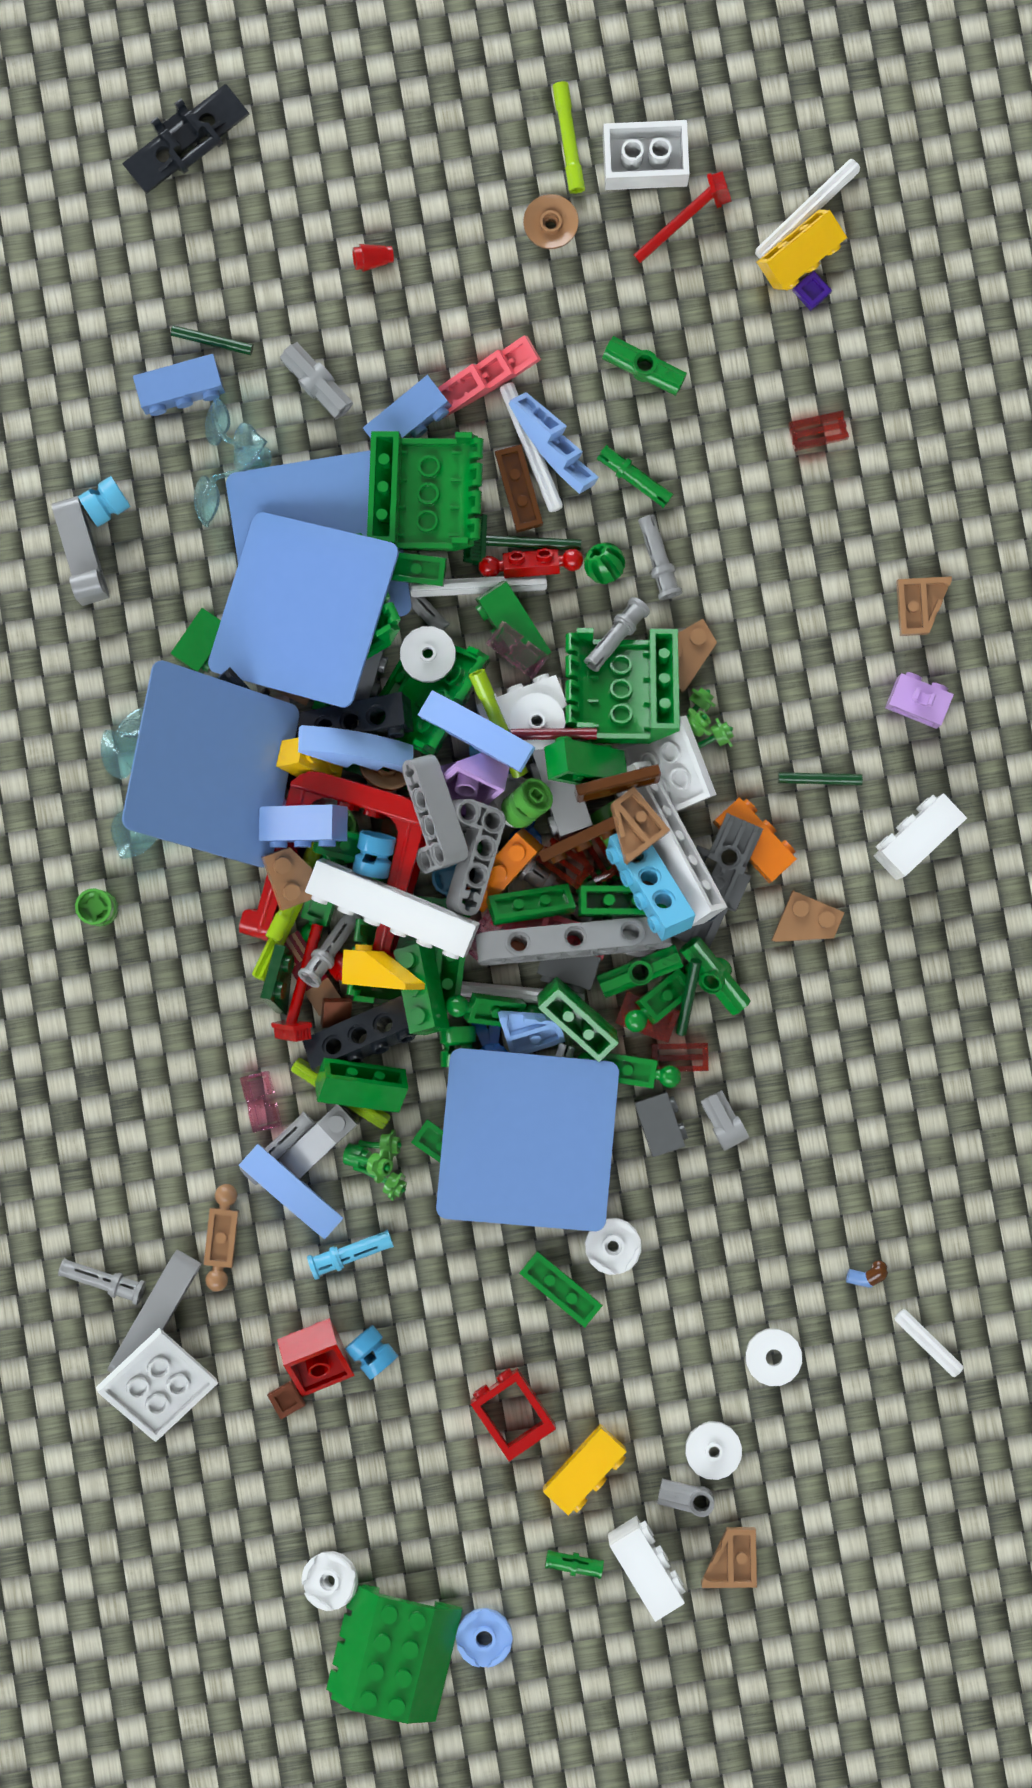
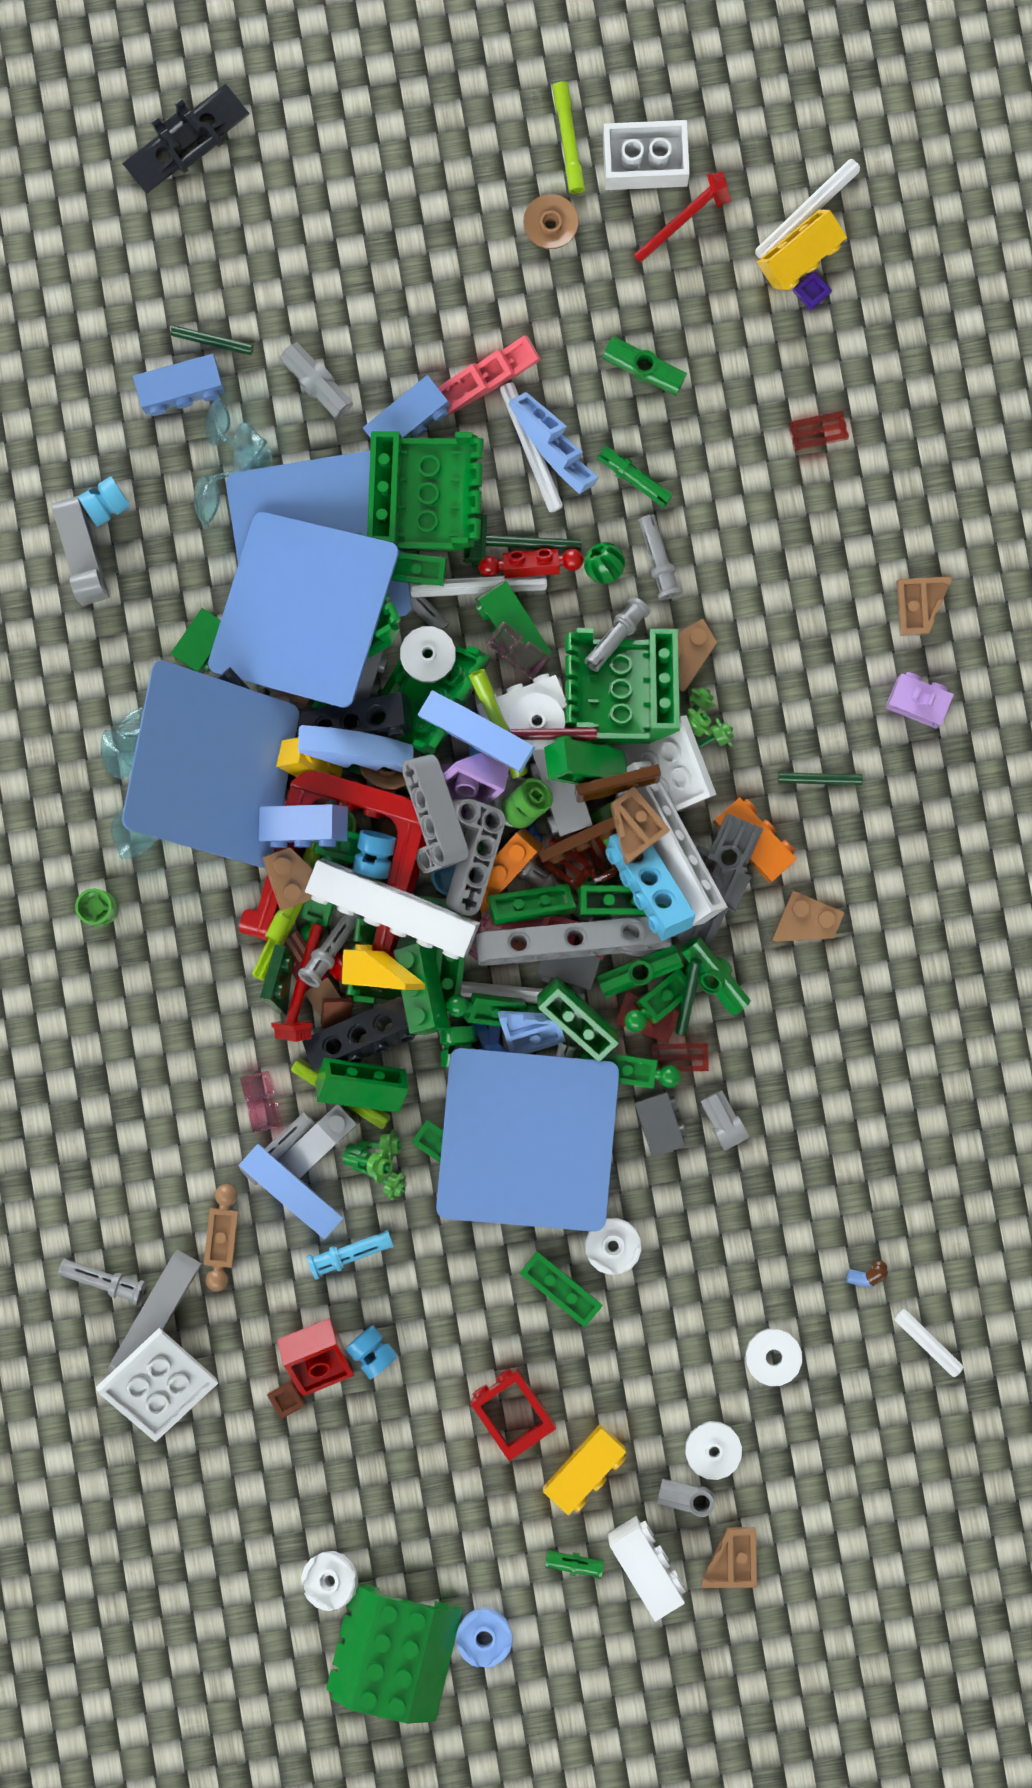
(371, 256): red cone -> none
(518, 488): reddish brown plate -> none
(918, 835): white brick -> none

